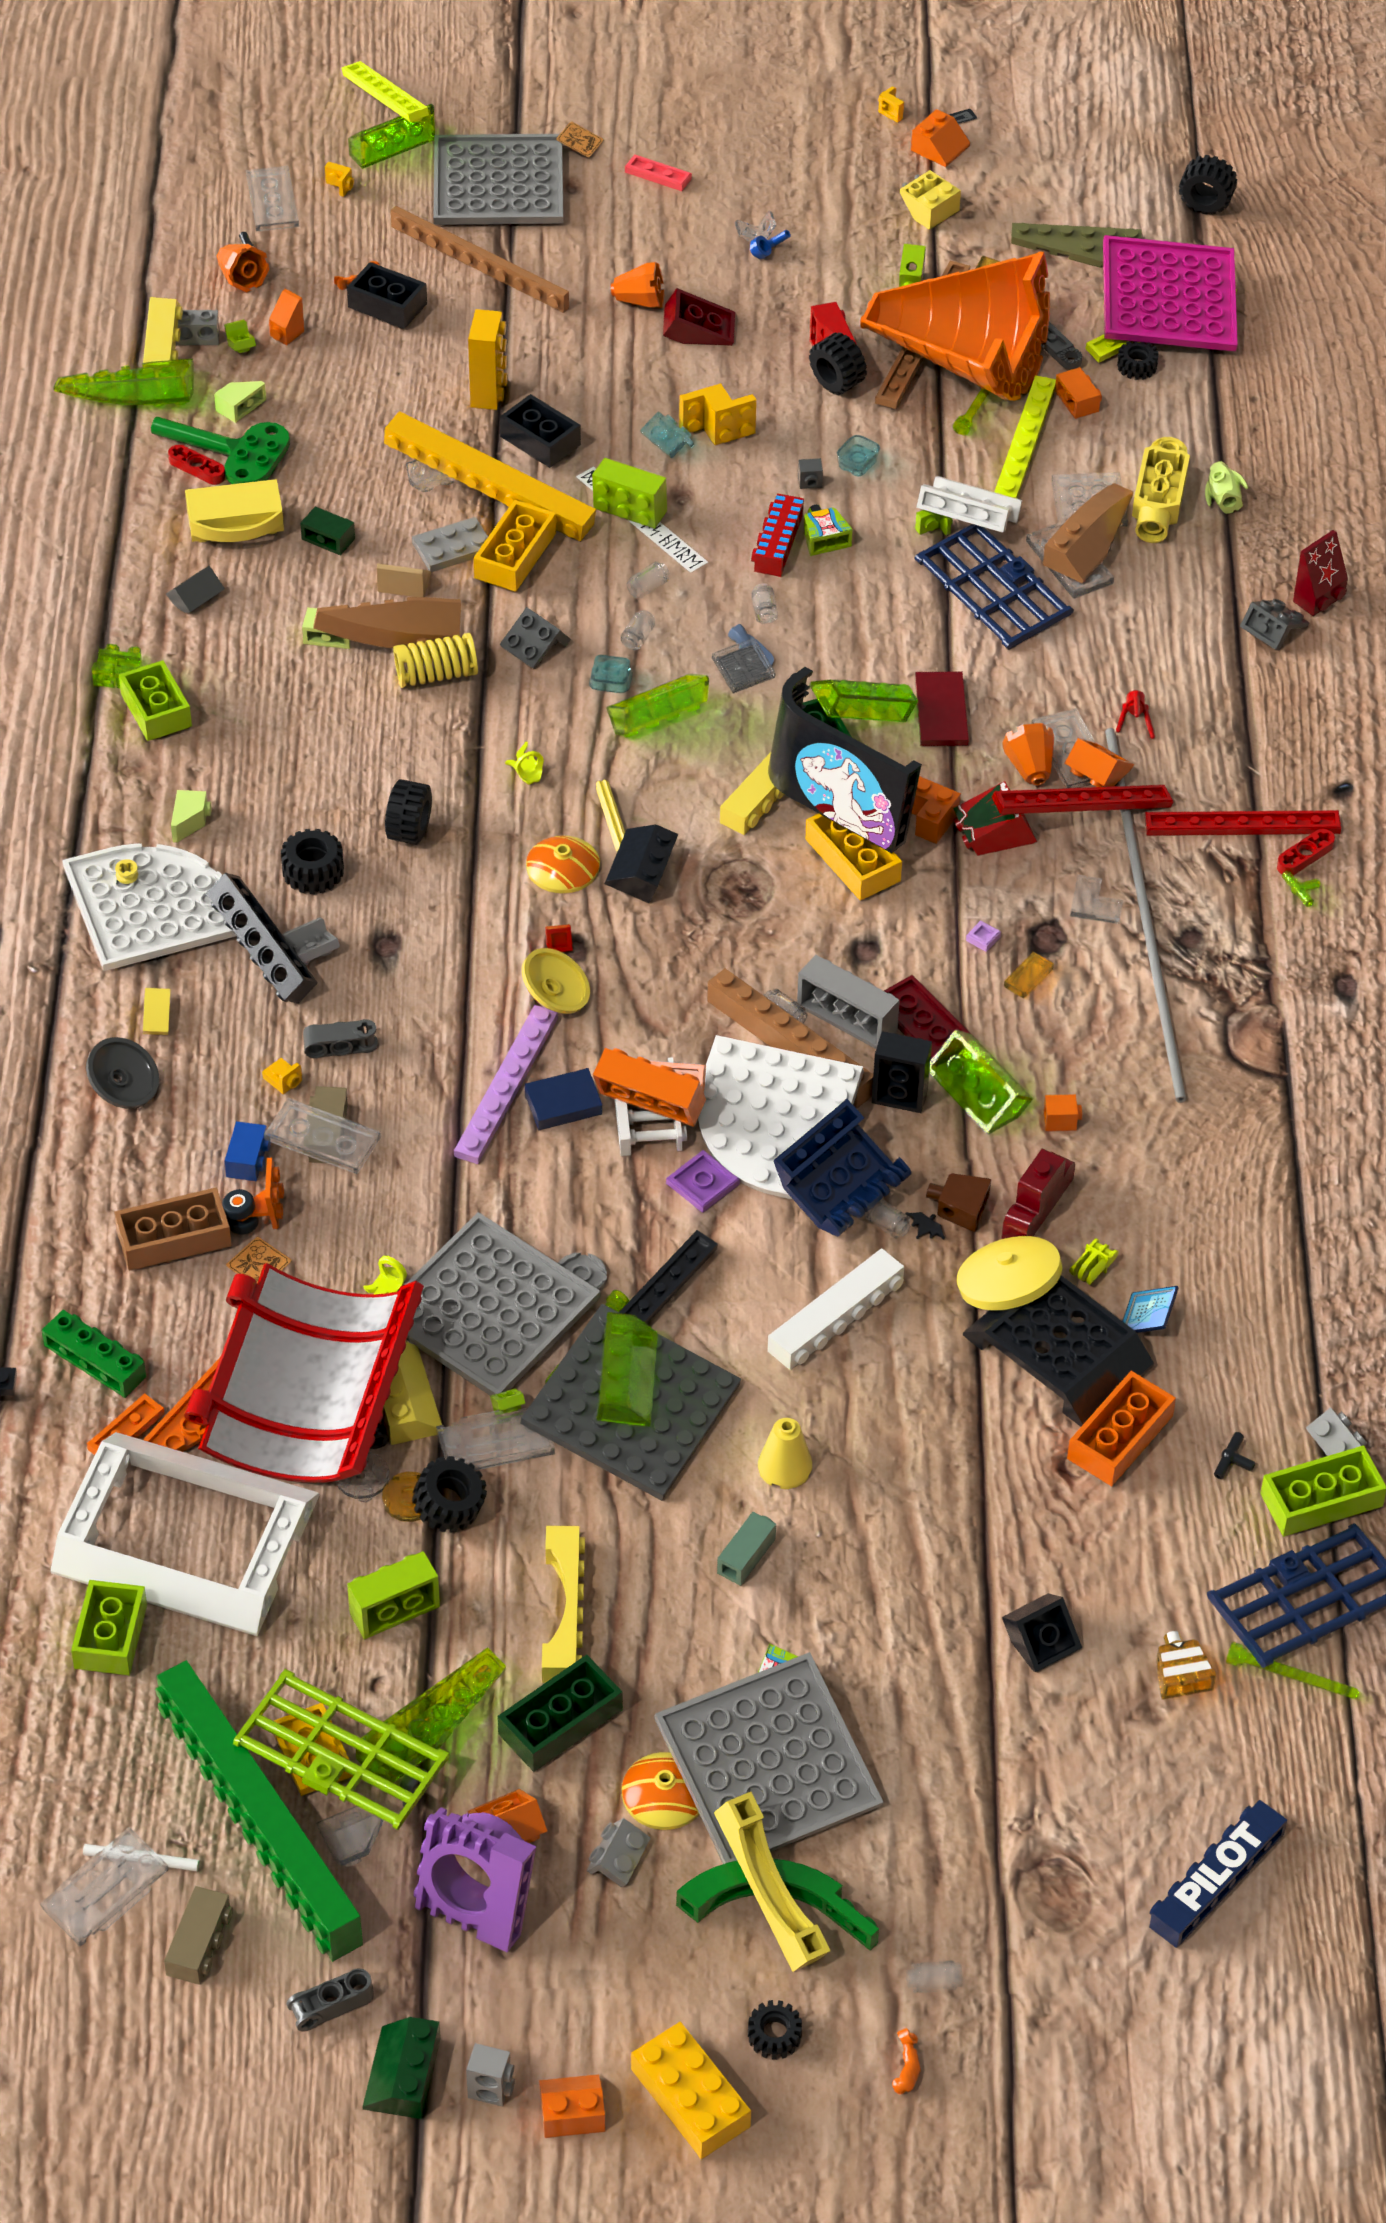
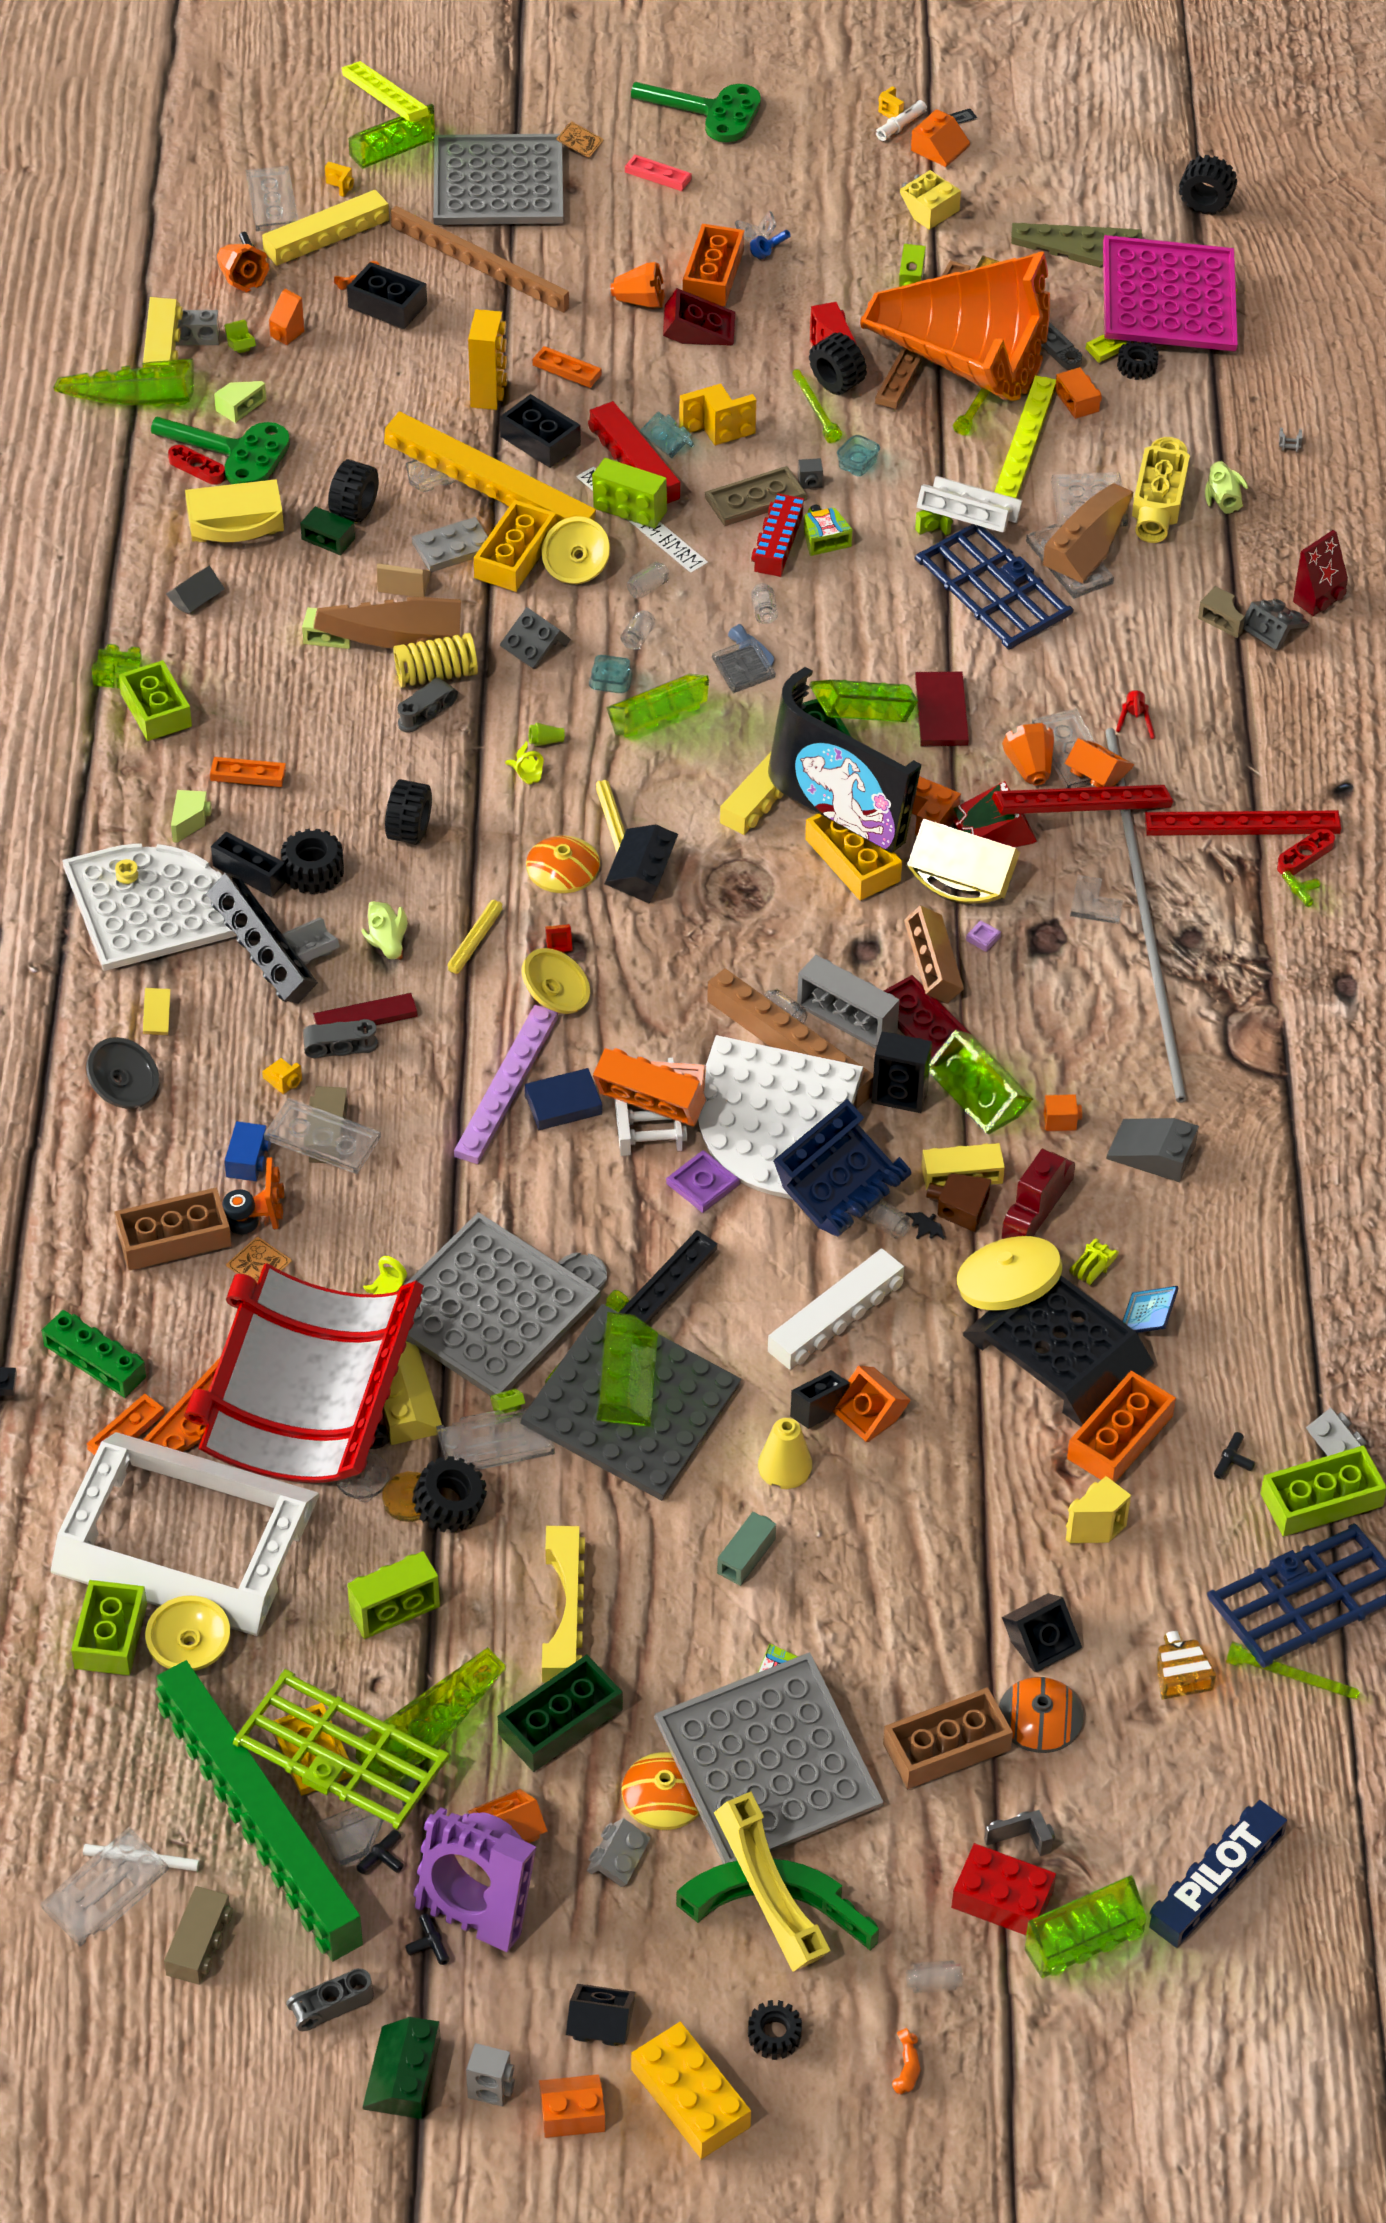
(186, 1621): none -> light yellow dish
(248, 771): none -> orange plate
(249, 862): none -> black brick
(325, 227): none -> light yellow brick
(353, 490): none -> black tyre
(378, 1011): none -> dark red tile
(381, 1853): none -> black piece
(386, 929): none -> yellowish green animal
(425, 704): none -> dark grey piece
(432, 1939): none -> black piece
(475, 936): none -> light yellow axle
(544, 734): none -> lime cone
(567, 366): none -> orange plate
(567, 540): none -> light yellow dish
(600, 2014): none -> black slope
(629, 445): none -> red brick
(714, 263): none -> orange brick
(727, 112): none -> green piece
(752, 495): none -> dark tan tile
(817, 1398): none -> black slope
(831, 431): none -> clear neon green piece
(870, 1403): none -> orange slope
(895, 124): none -> white pin
(933, 954): none -> medium nougat brick
(947, 1738): none -> medium nougat brick
(962, 862): none -> piece
(974, 1160): none -> light yellow brick
(1002, 1889): none -> red brick
(1023, 1823): none -> flat silver bracket
(1028, 975): clear yellow tile -> none
(1042, 1727): none -> orange dish
(1085, 1927): none -> clear neon green slope
(1098, 1514): none -> light yellow slope
(1155, 1145): none -> dark grey slope
(1219, 611): none -> dark tan arch
(1282, 439): none -> light grey piece

